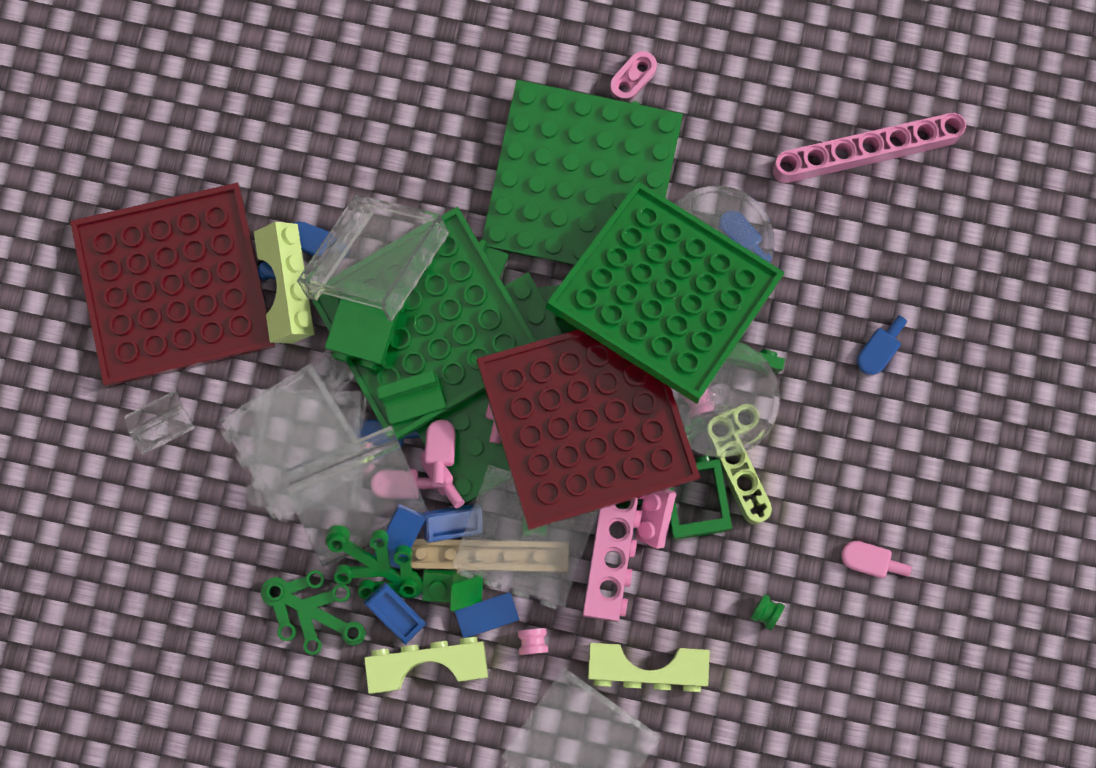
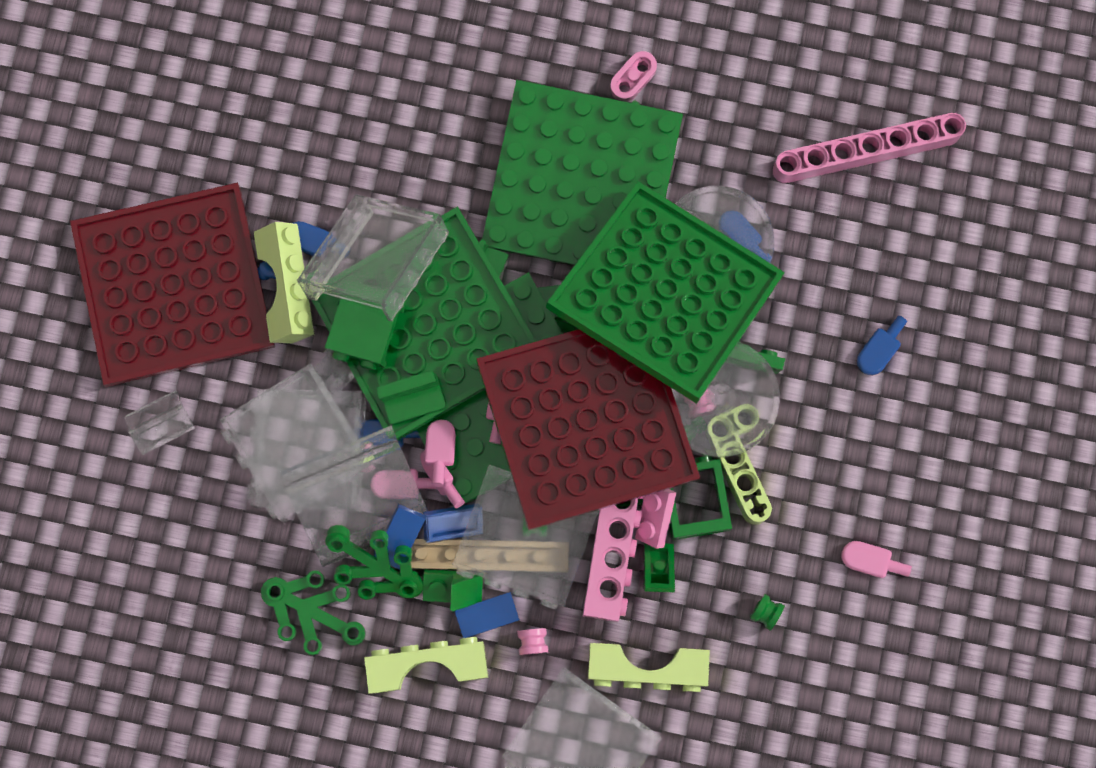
(394, 613): blue tile -> none
(659, 569): none -> green slope

